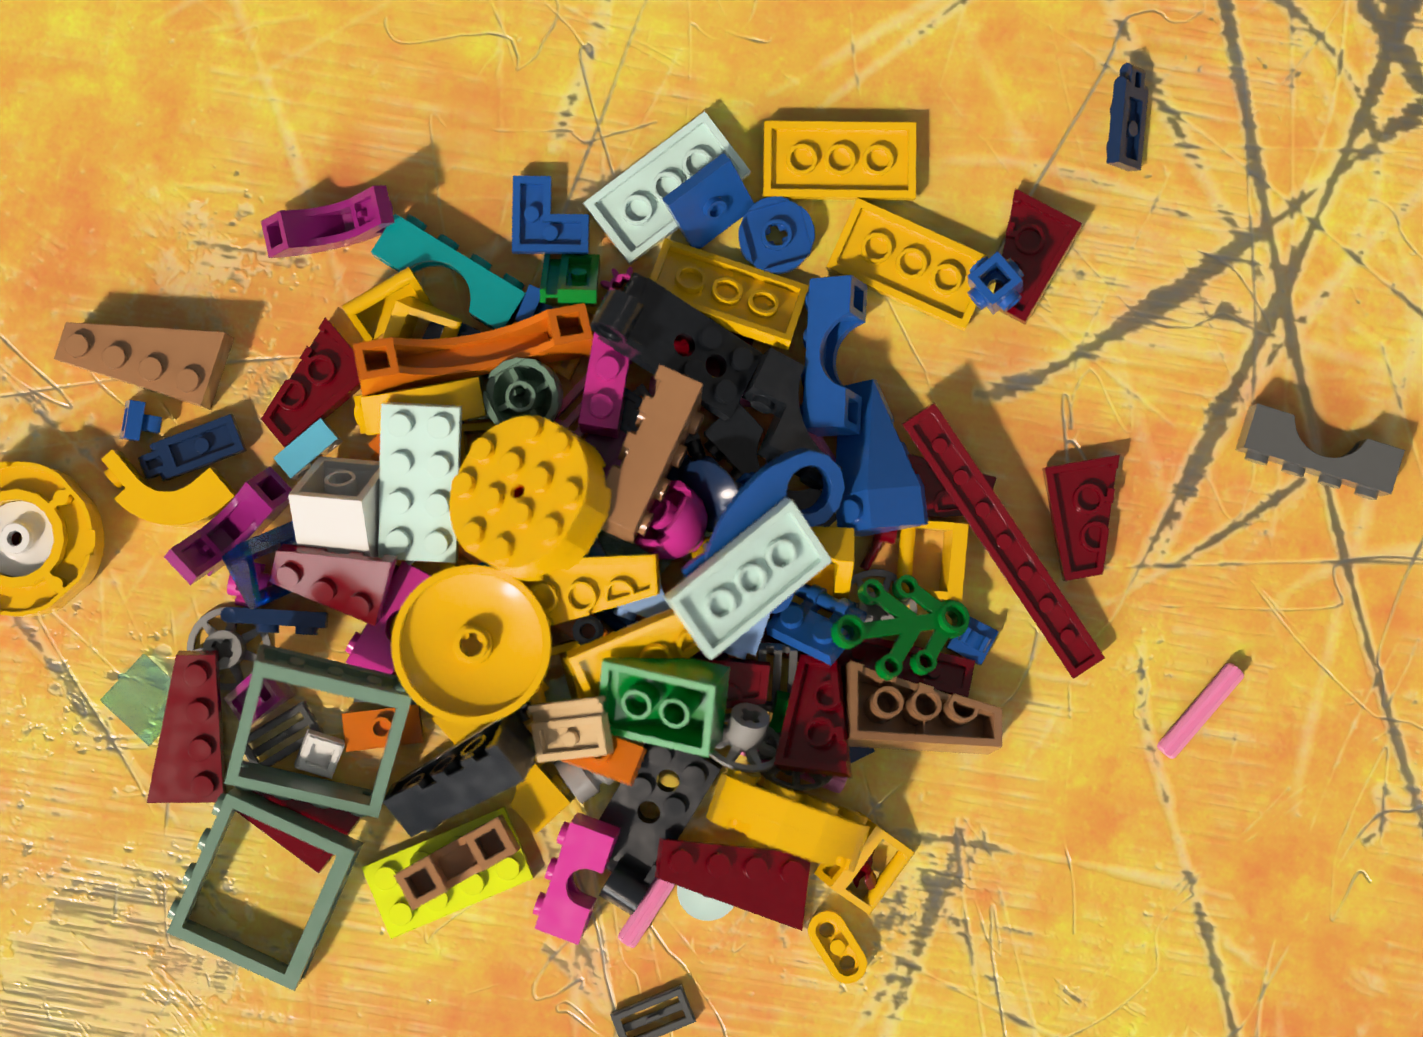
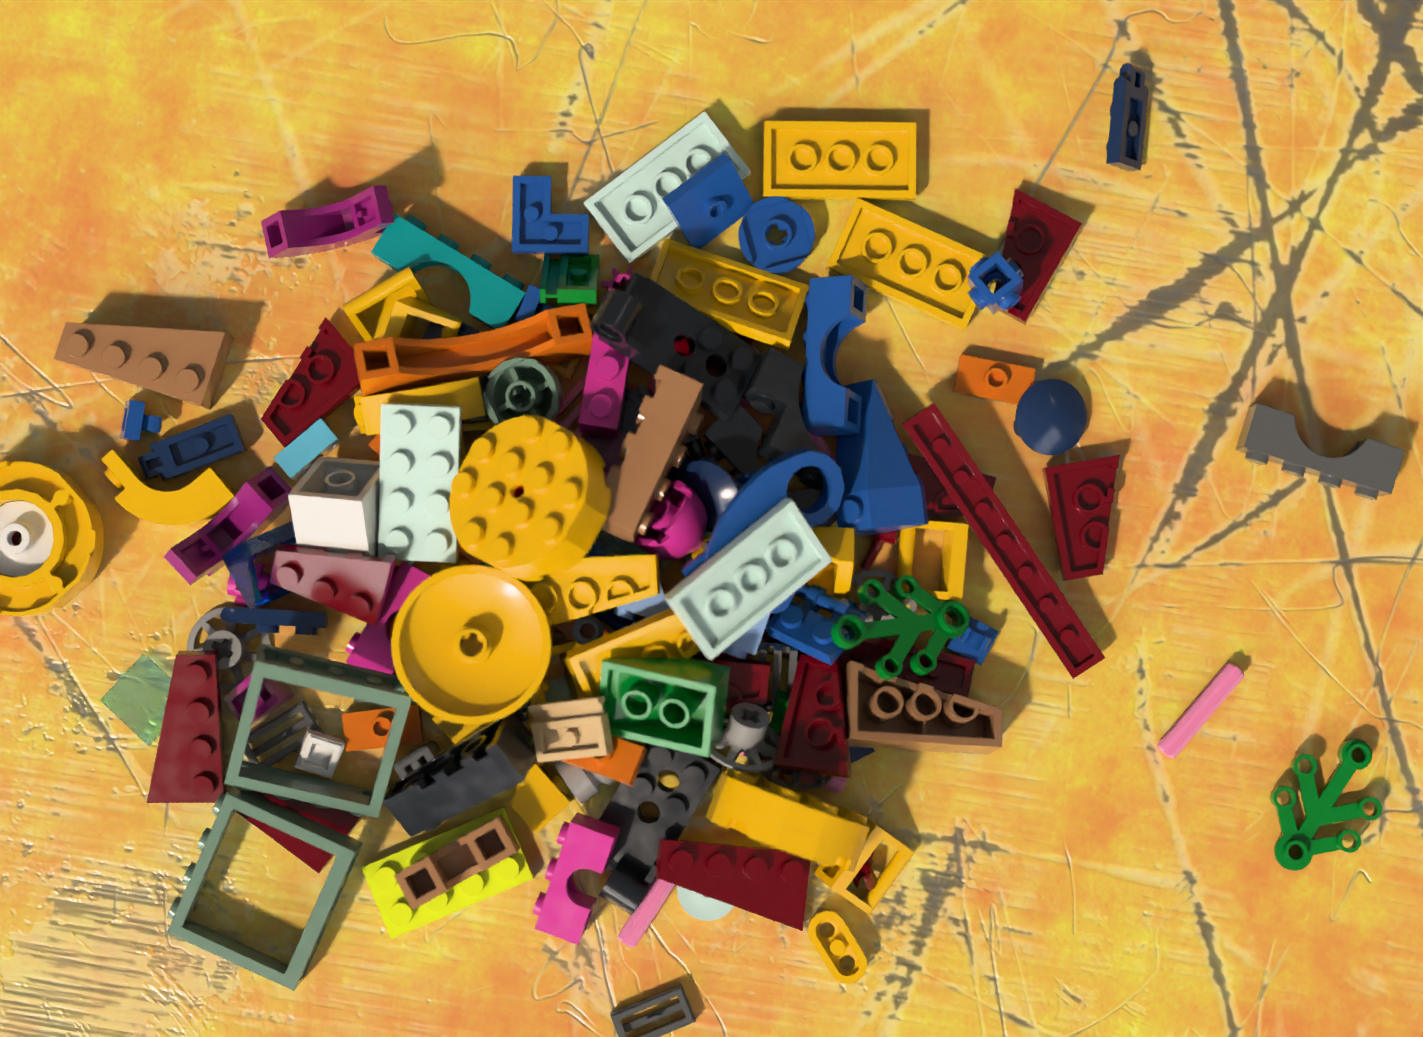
(417, 758): none -> dark grey tile
(992, 379): none -> orange plate
(1050, 416): none -> dark blue dish
(1320, 809): none -> green plant

